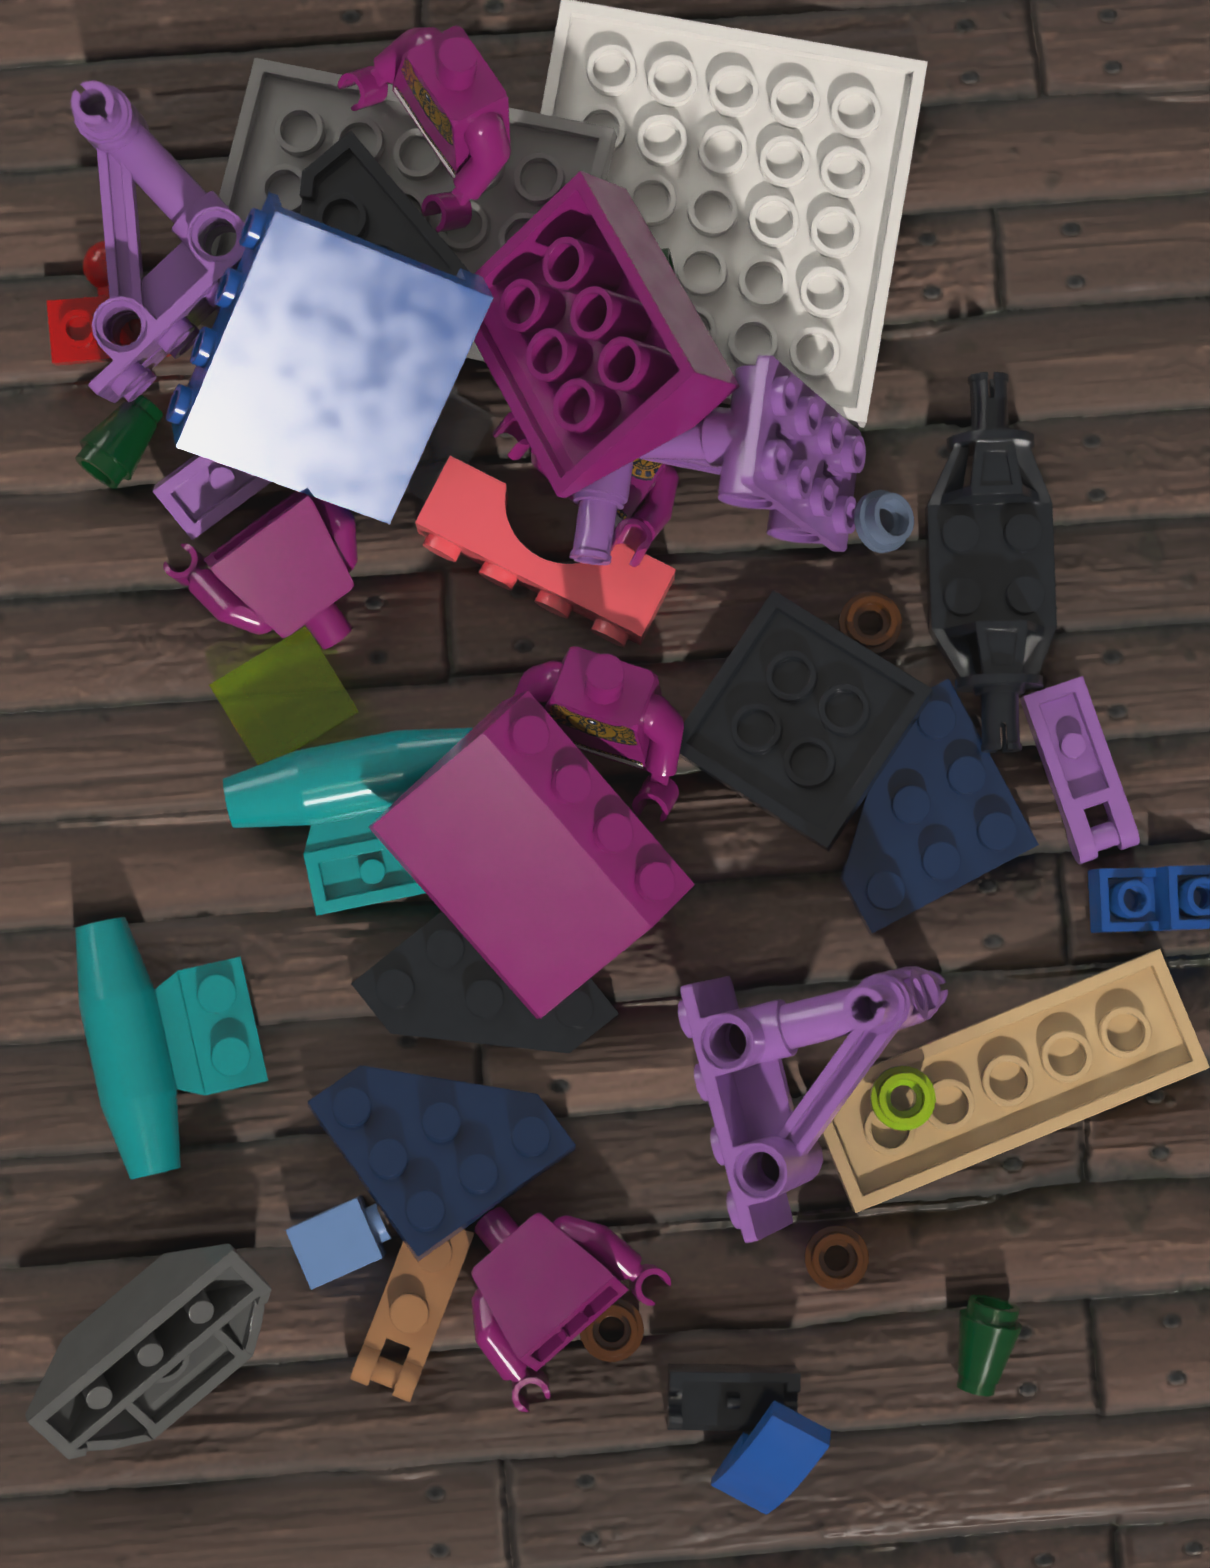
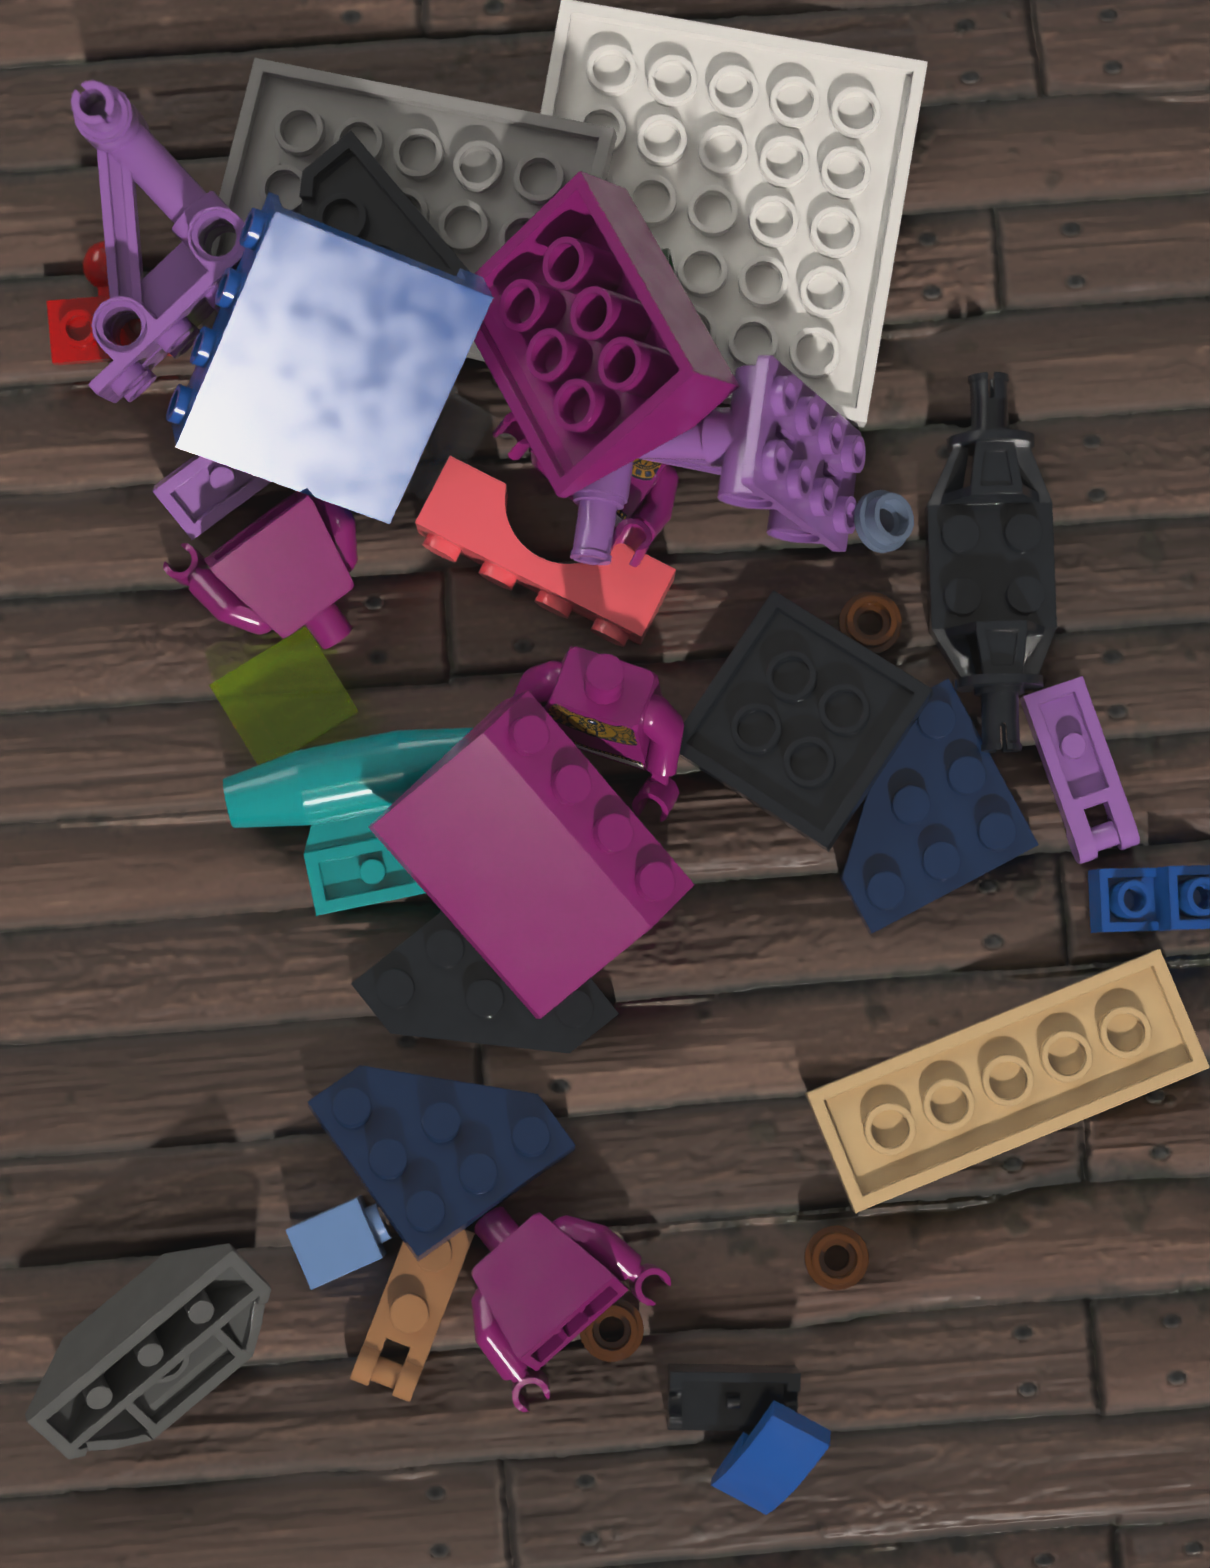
(119, 442): dark green cone -> none
(150, 1042): teal plate -> none
(452, 103): magenta torso -> none
(750, 1087): medium lavender plate -> none
(921, 1107): lime plate -> none
(985, 1342): dark green cone -> none

